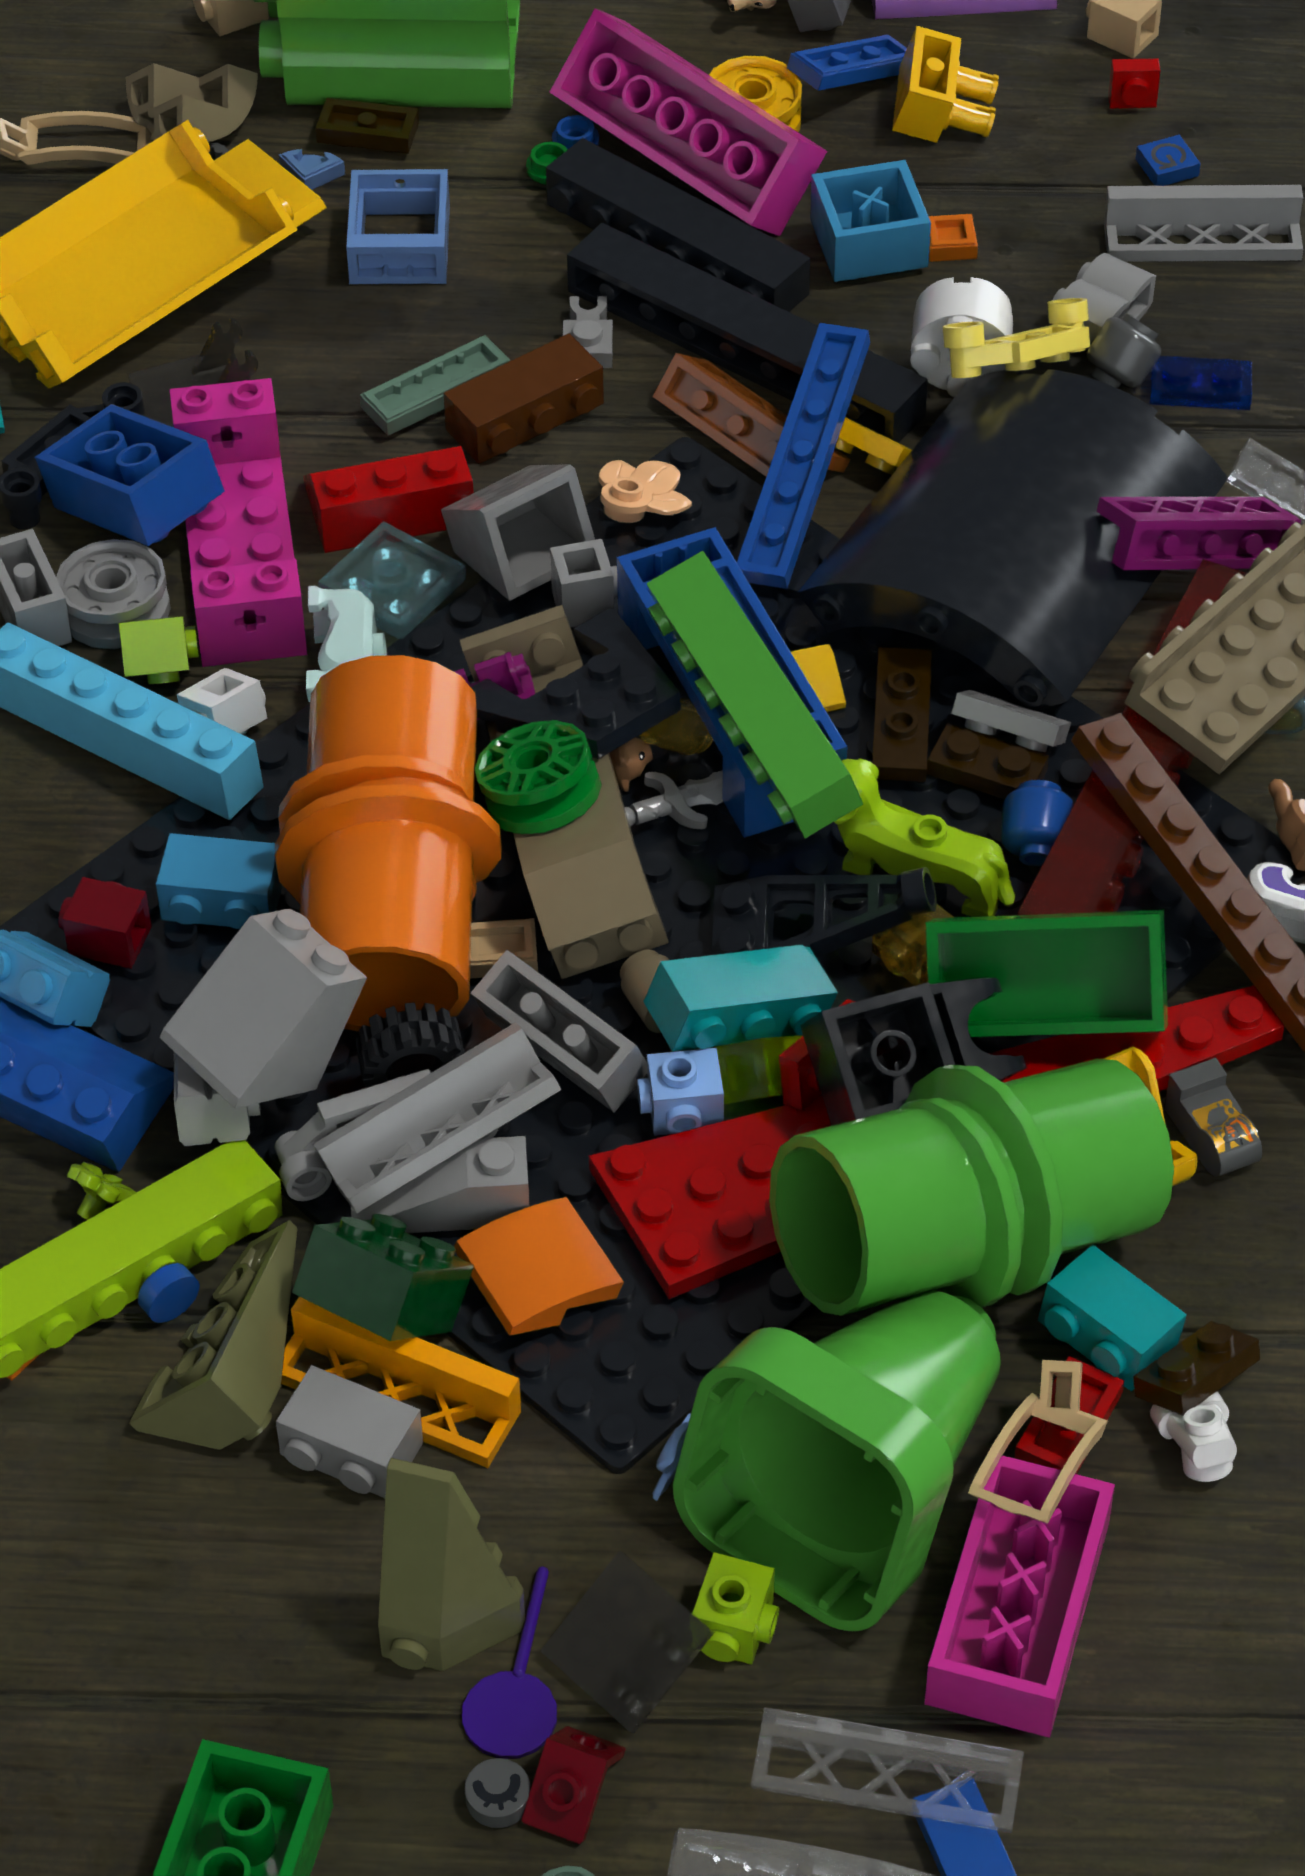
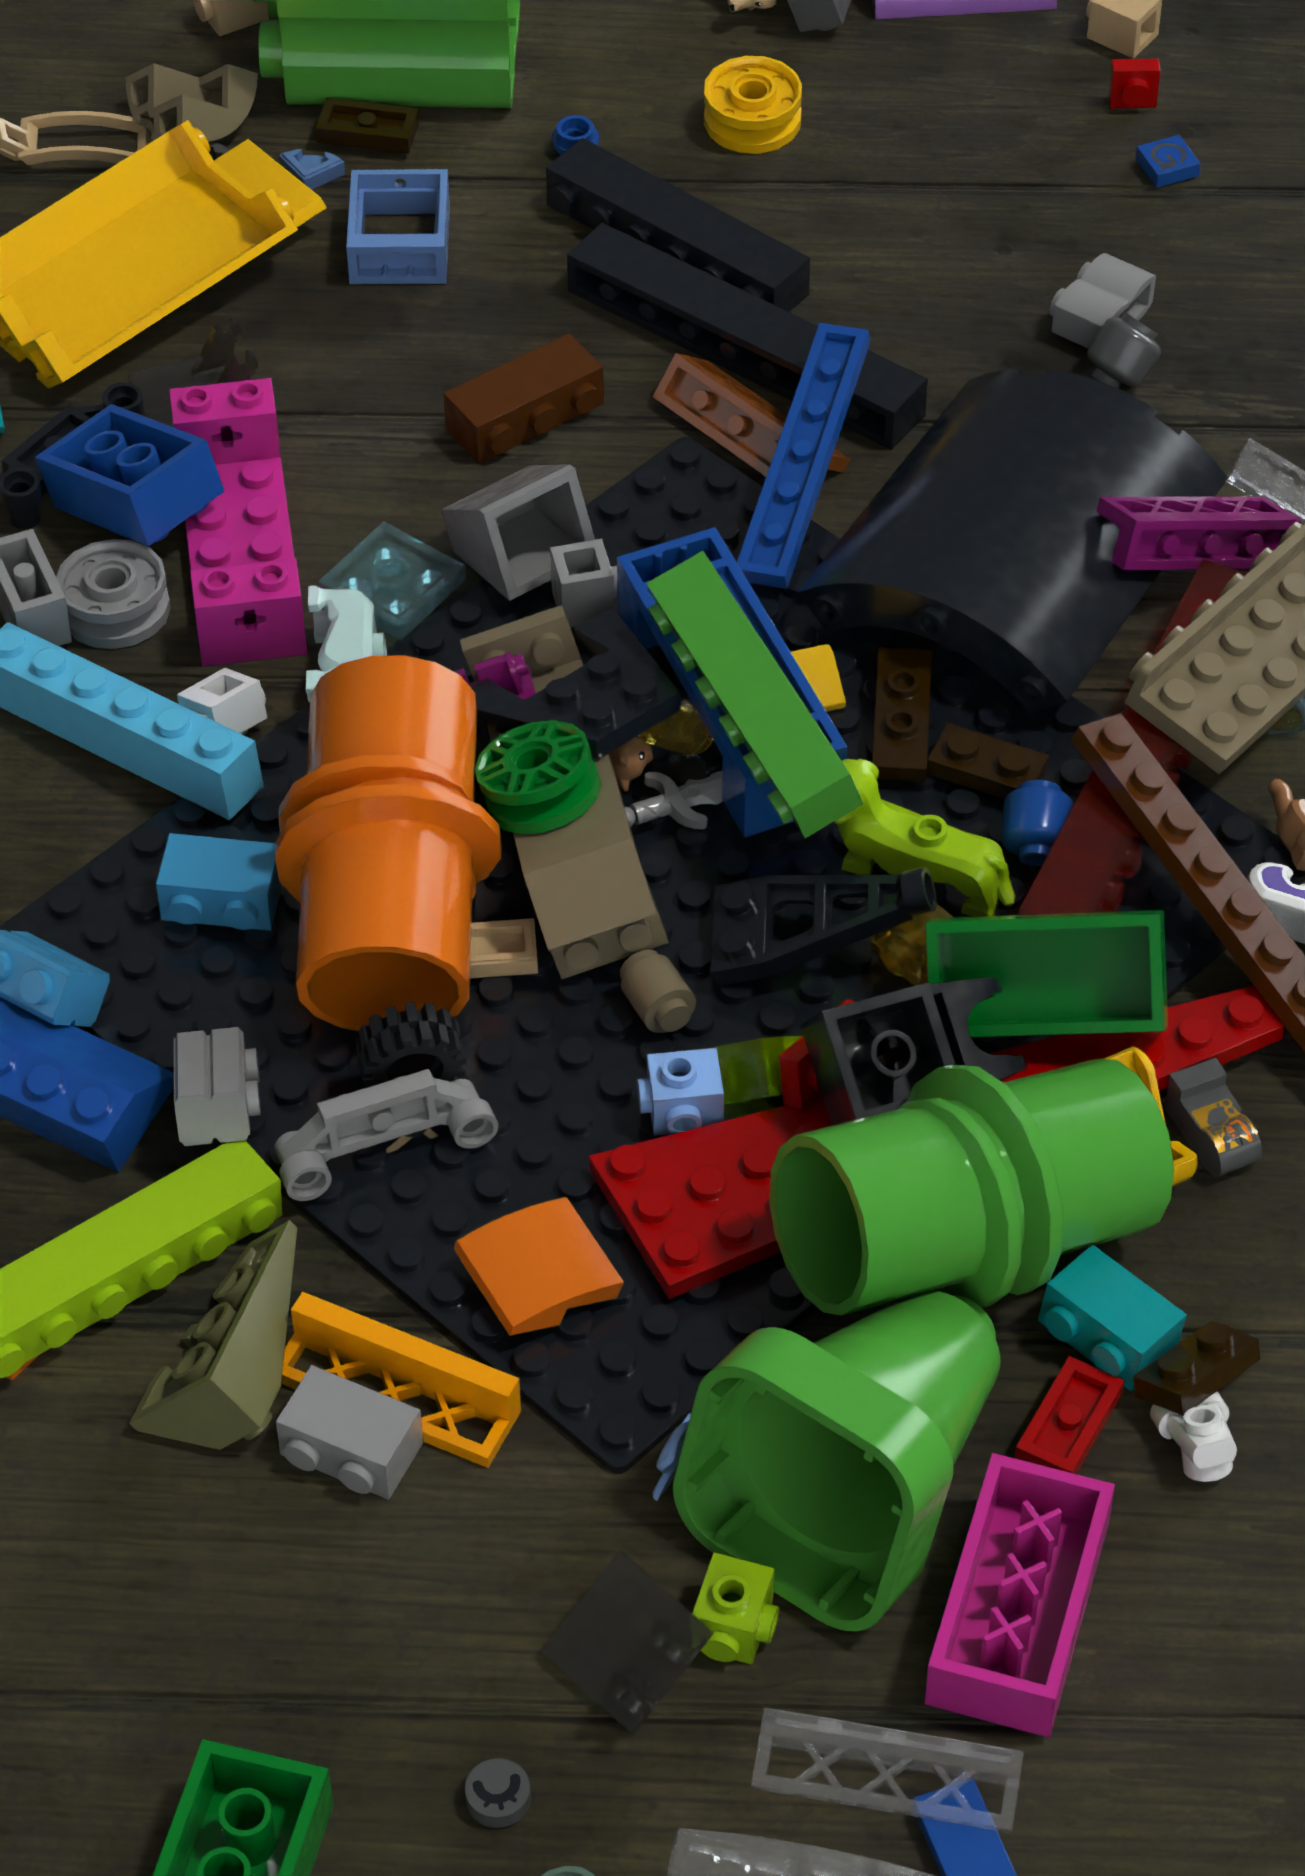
(99, 1188): lime plant -> none
(105, 922): dark red brick -> none
(157, 648): lime brick -> none
(168, 1292): blue tile -> none
(267, 1011): light grey slope -> none
(383, 1277): dark green brick -> none
(396, 490): red slope -> none
(421, 390): sand green plate -> none
(436, 1117): light grey fence -> none
(438, 1575): olive wedge -> none
(463, 1190): light grey slope -> none
(511, 1710): dark purple piece -> none
(541, 157): green plate -> none
(561, 1030): light grey brick -> none
(569, 1783): dark red bracket -> none
(592, 329): light grey plate -> none
(633, 491): light nougat plate -> none
(688, 122): dark pink brick -> none
(737, 996): teal brick -> none
(848, 62): blue tile -> none
(870, 220): dark azure brick -> none
(882, 451): yellow plate -> none
(929, 85): yellow brick -> none
(952, 238): orange tile -> none
(954, 303): white brick -> none
(988, 714): light grey plate -> none
(1019, 350): light yellow plate -> none
(1065, 1414): tan sword -> none
(1201, 216): light grey fence -> none
(1201, 382): clear blue plate -> none

